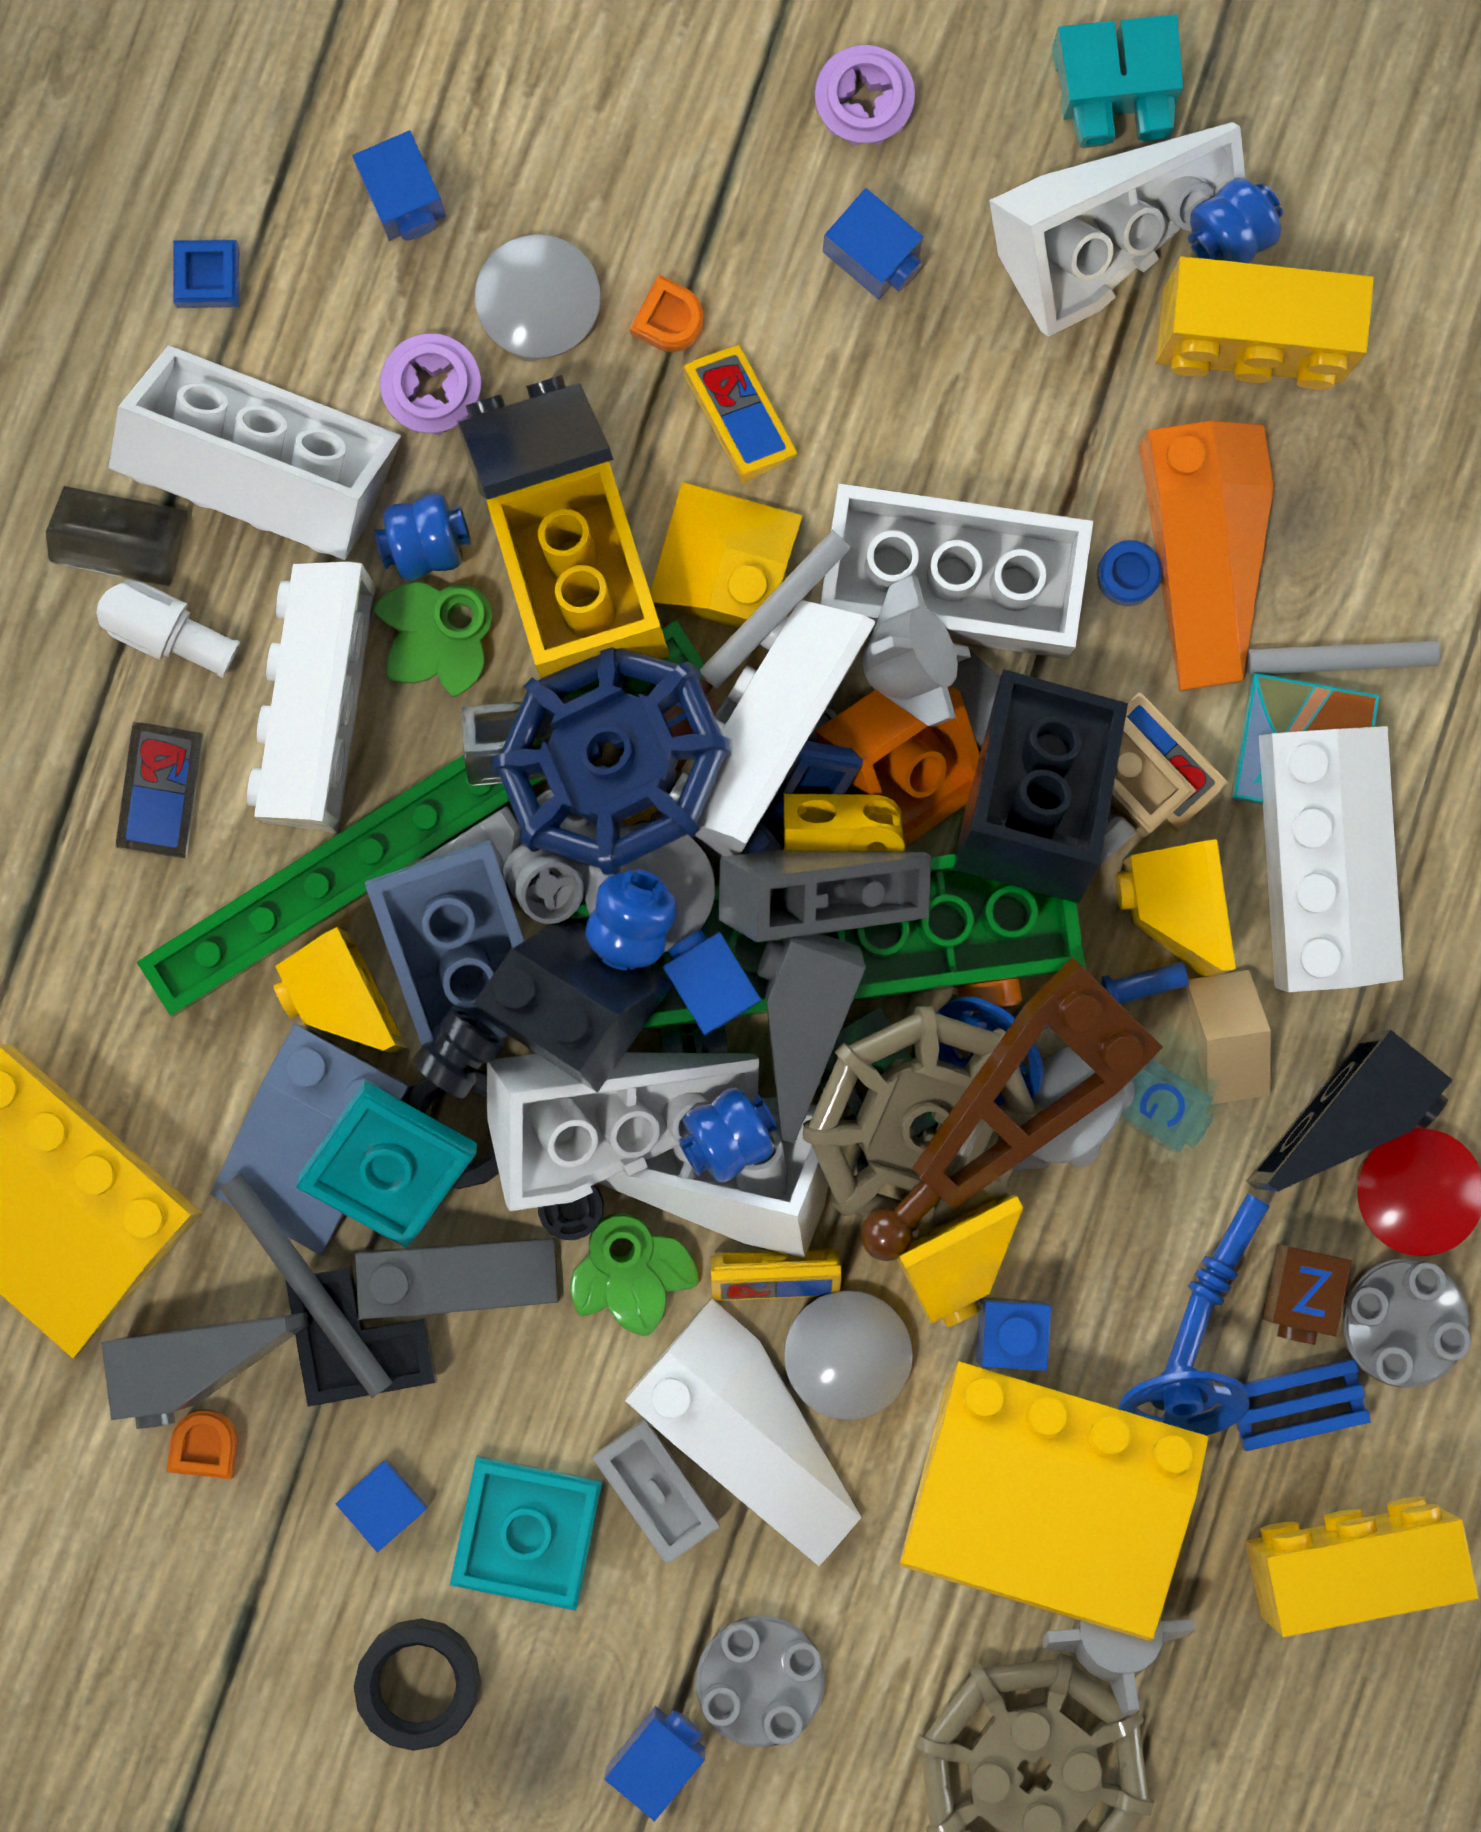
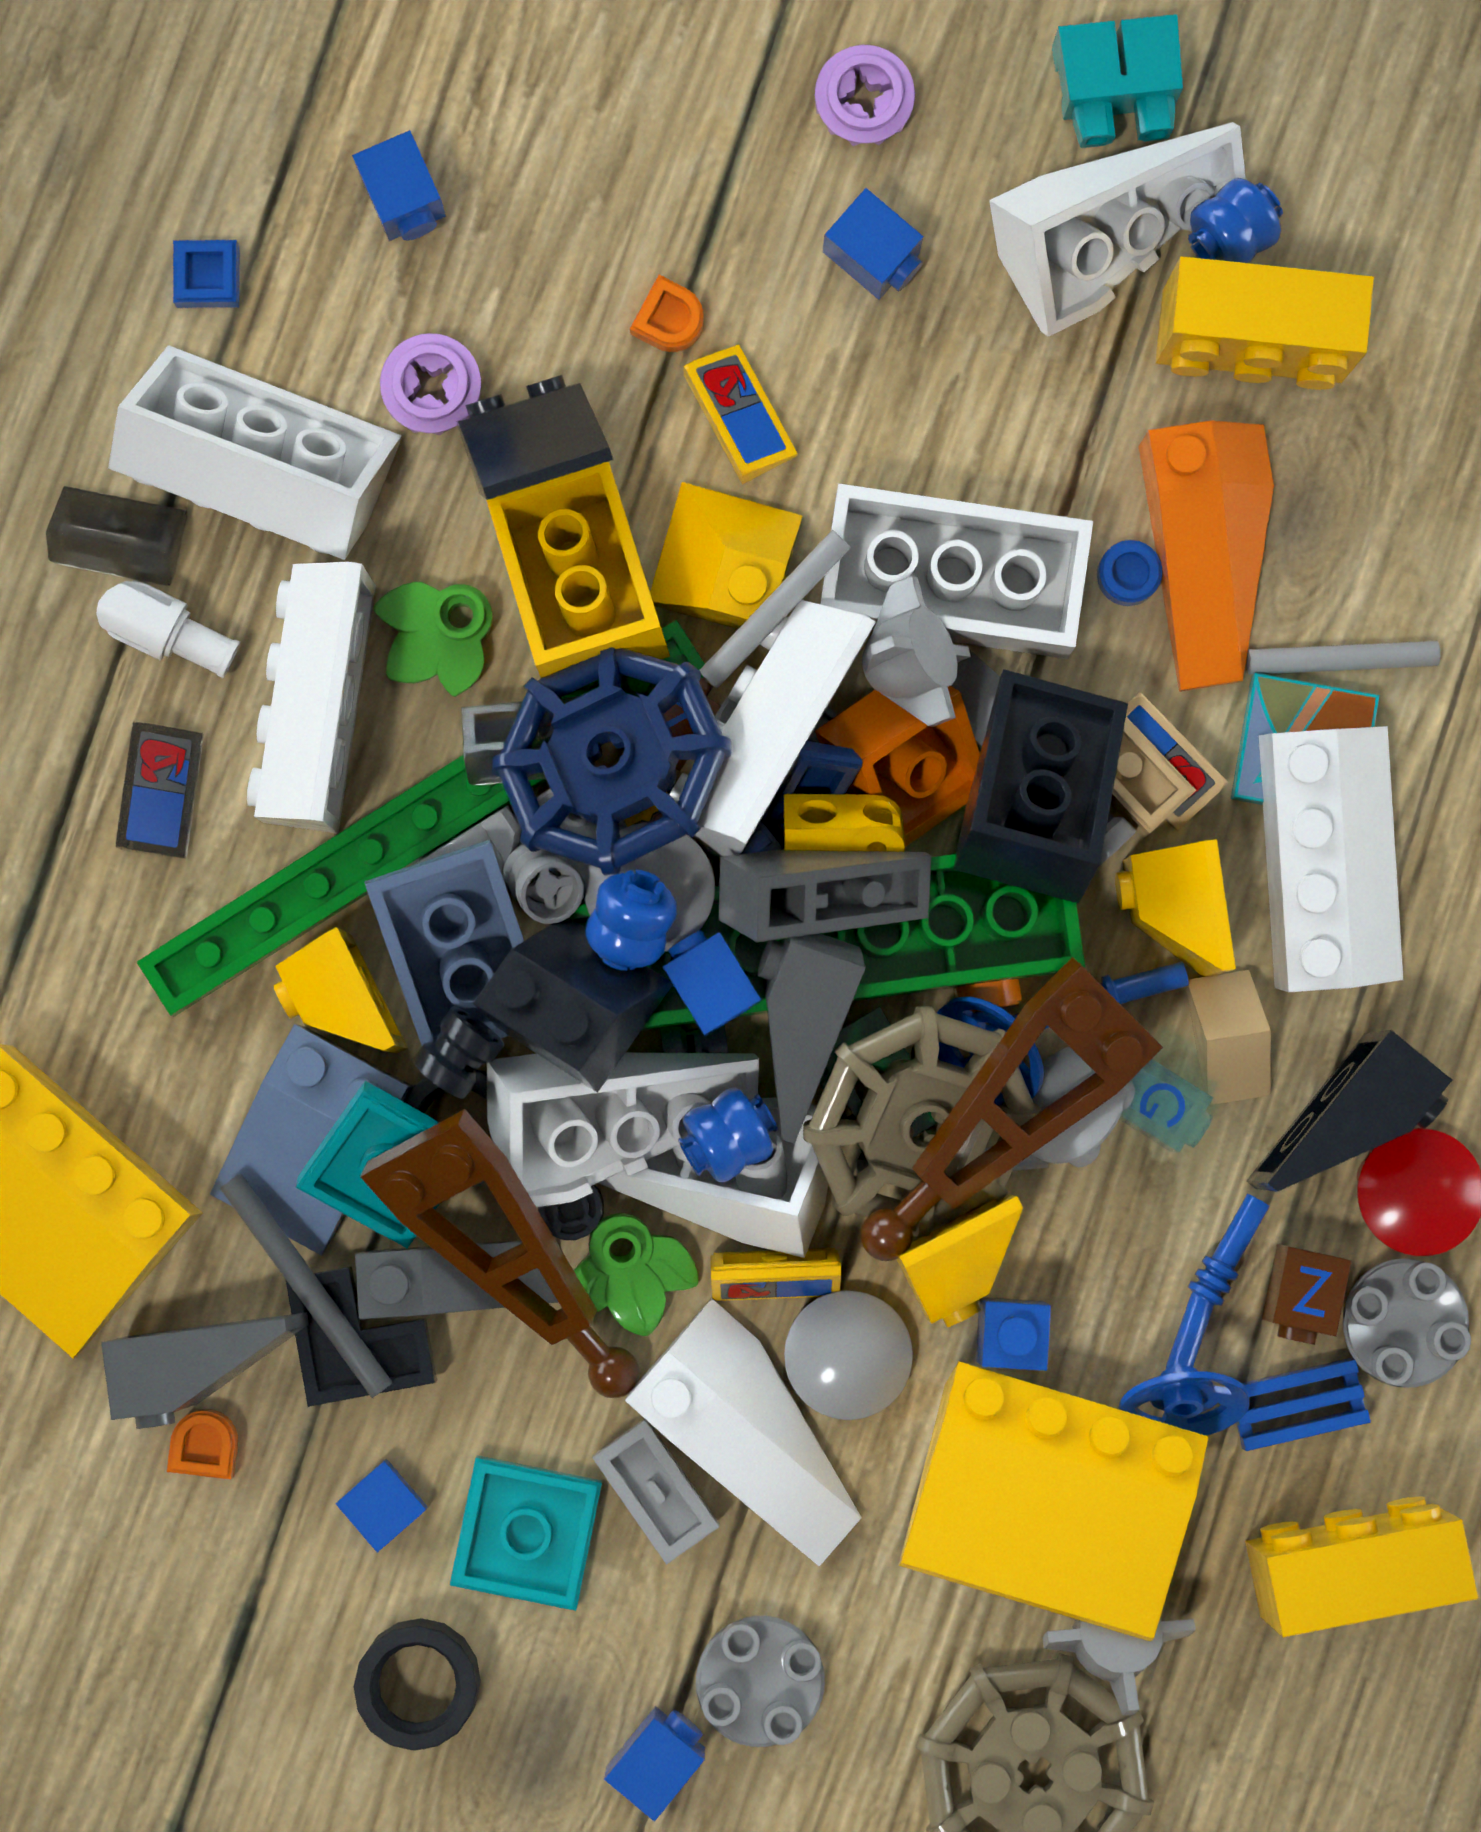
(422, 537): blue piece -> none
(449, 1161): none -> reddish brown plate
(537, 296): light grey dish -> none

